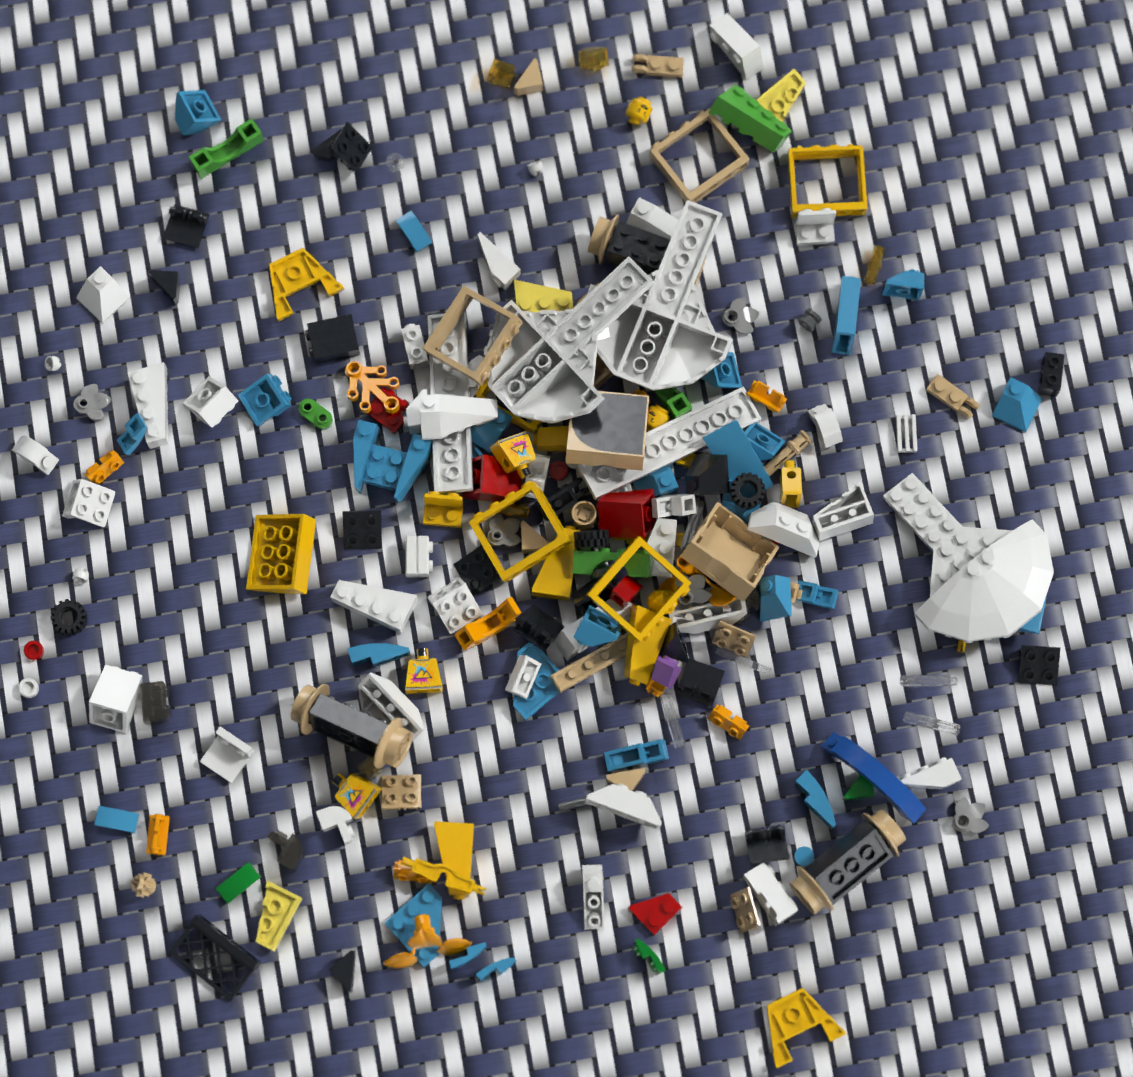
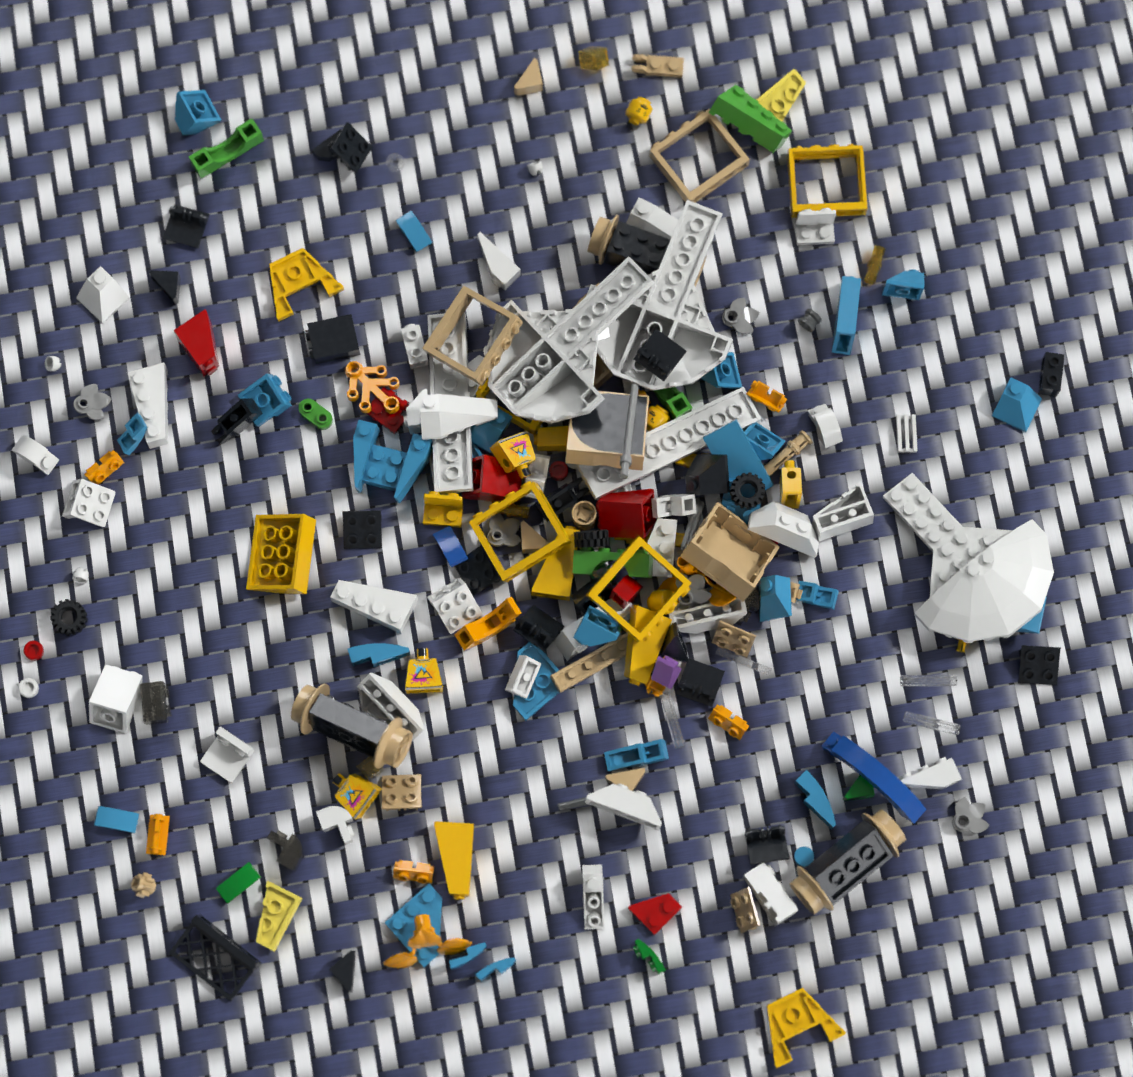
(199, 343): none -> red slope
(210, 401): white slope -> none
(237, 419): none -> black hinge
(418, 556): white brick -> none
(450, 546): none -> blue slope
(453, 879): yellow piece -> none
(501, 73): clear yellow panel -> none
(538, 297): light yellow wing -> none
(626, 459): none -> light grey bar
(659, 355): none -> black hinge
(661, 481): dark azure slope -> none
(737, 45): white wedge -> none
(951, 395): tan hinge -> none

